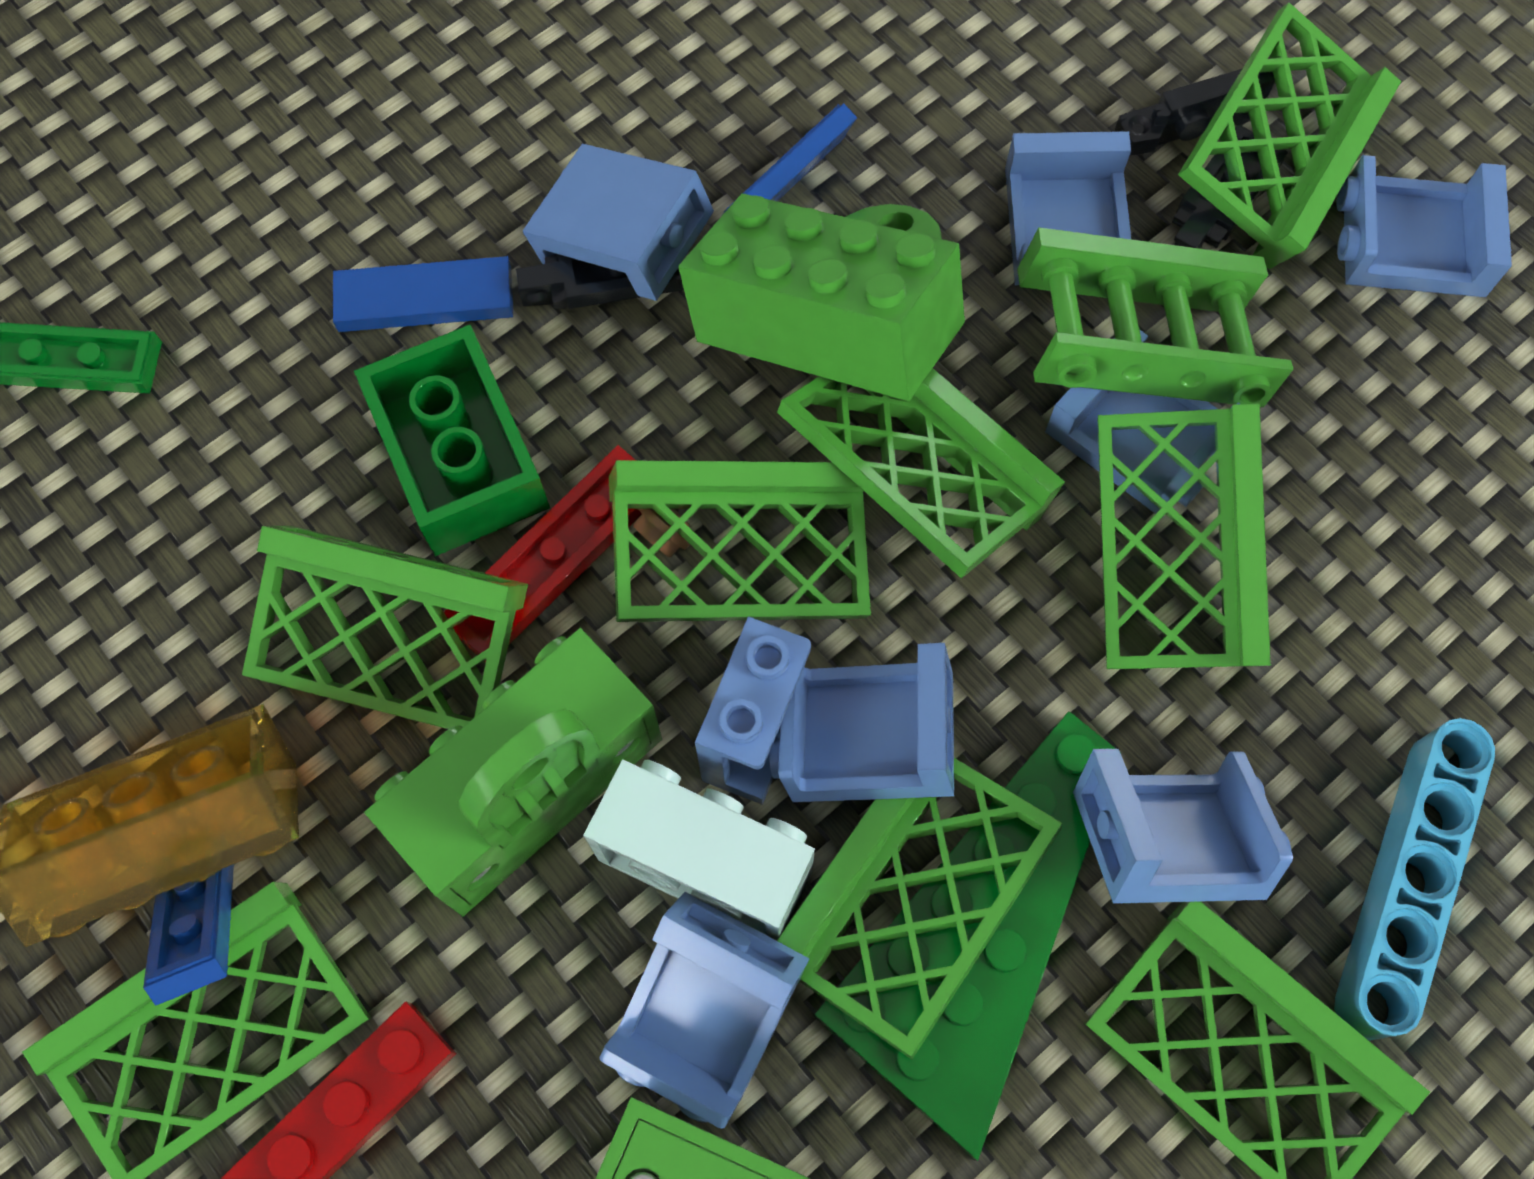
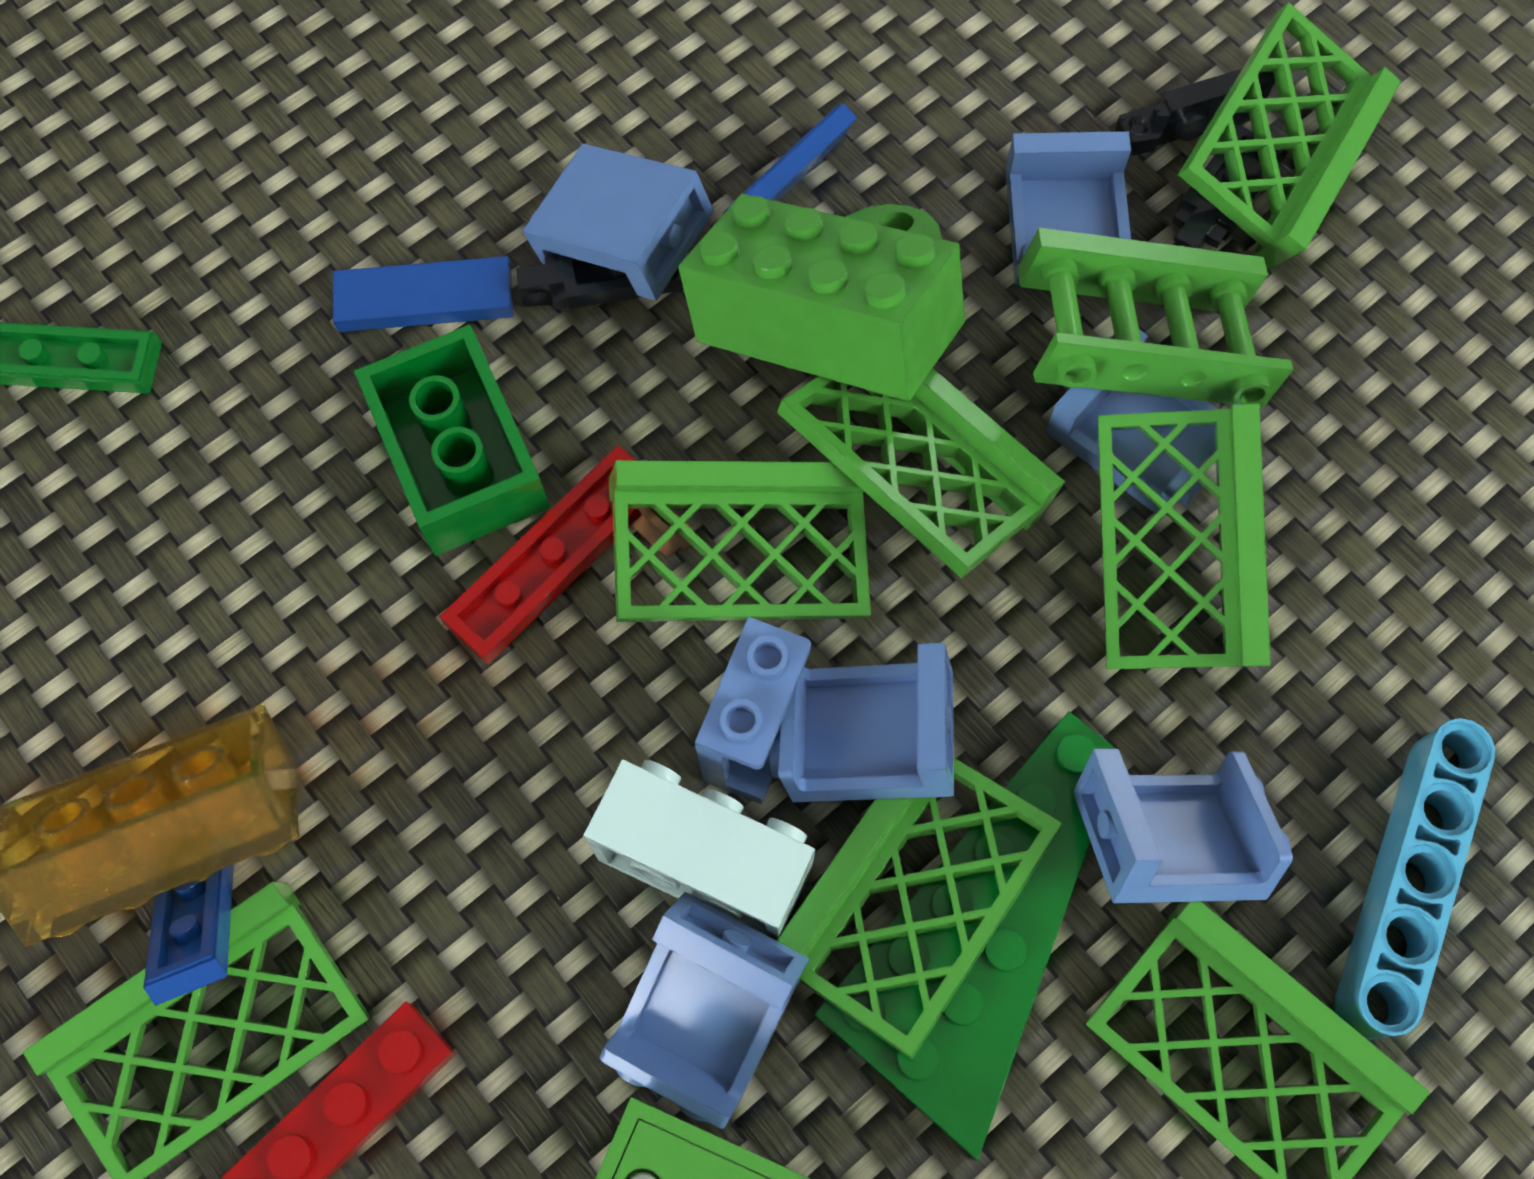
(378, 572): bright green fence -> none
(515, 771): bright green brick -> none
(1425, 231): medium blue panel -> none

